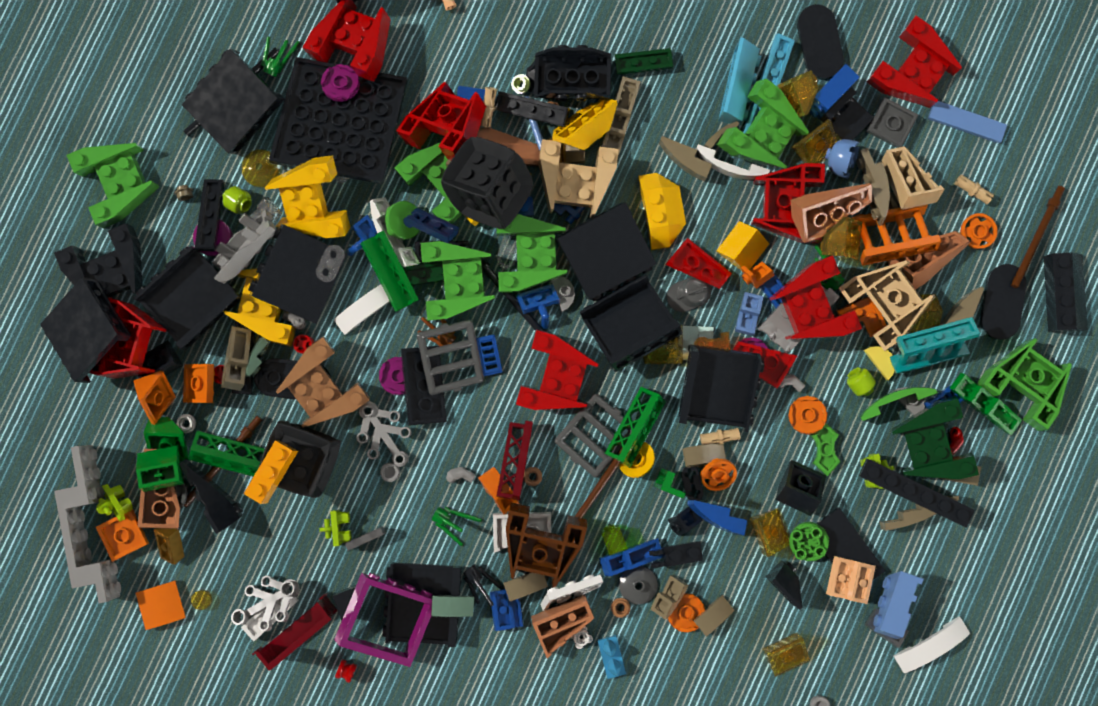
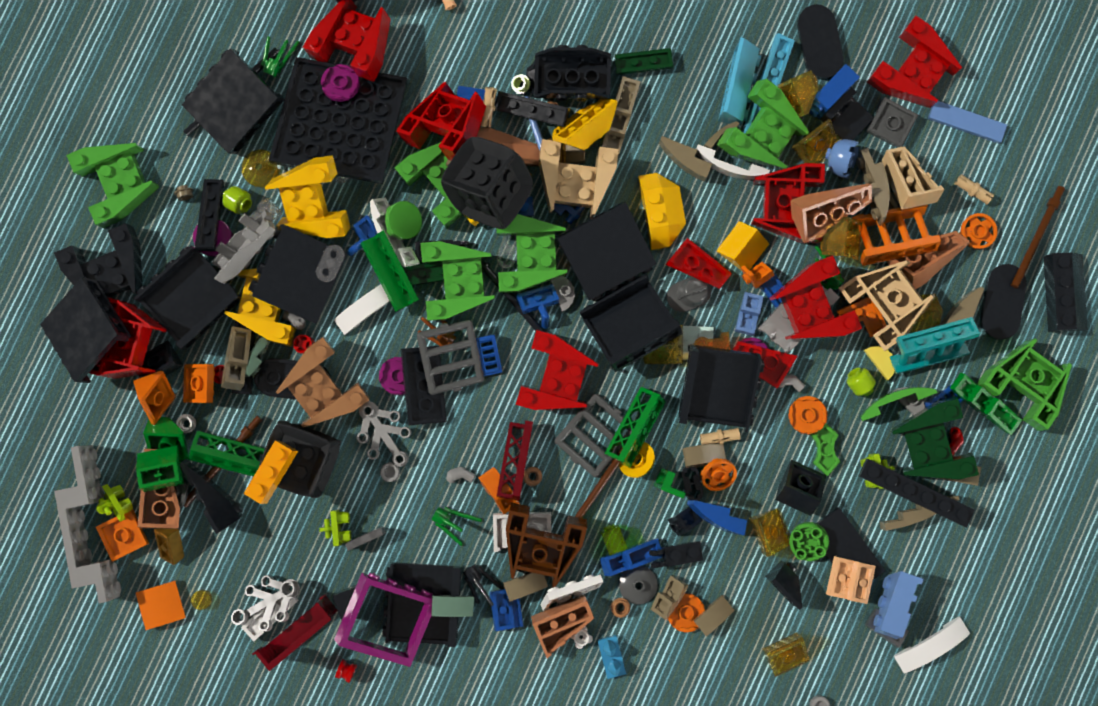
(431, 225): dark blue plate -> none

